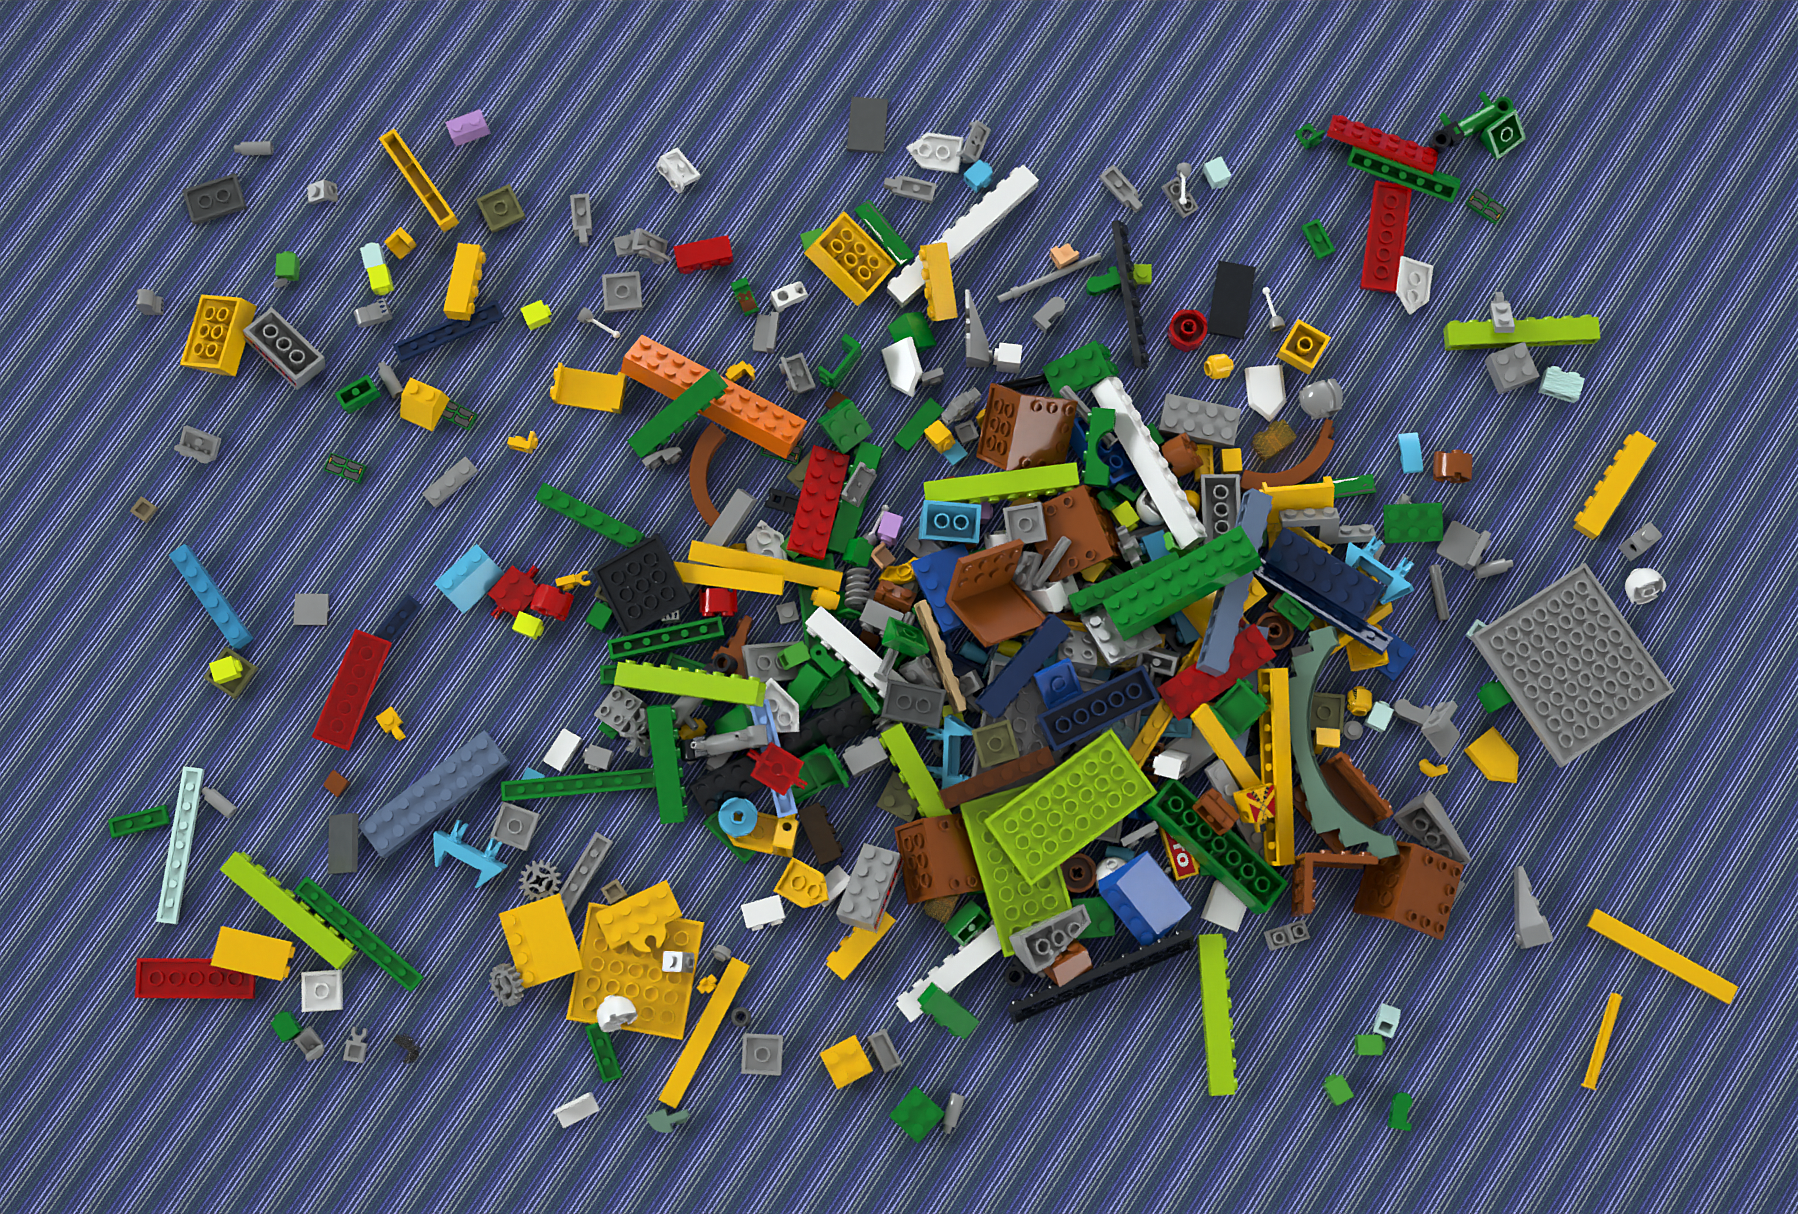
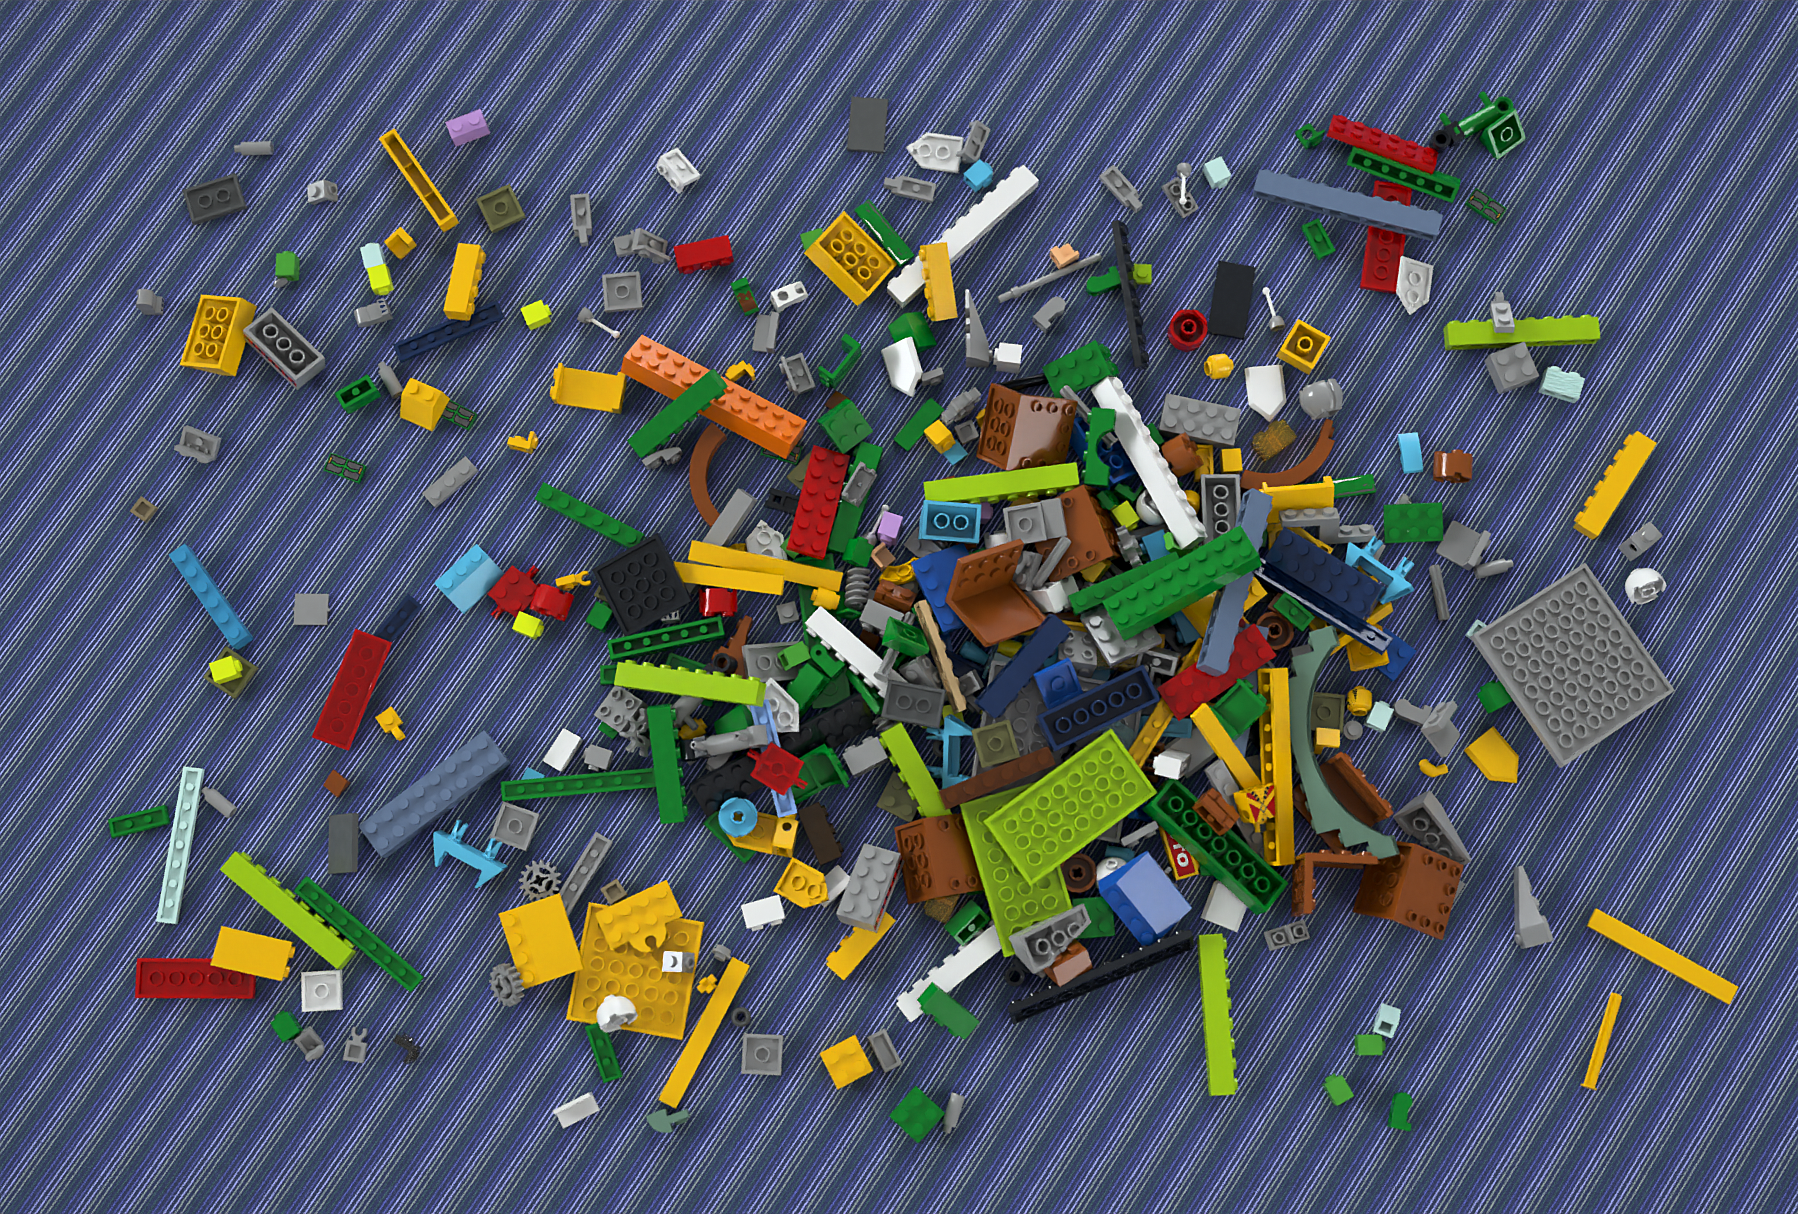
(1054, 518): none -> light grey tile
(1347, 205): none -> sand blue brick

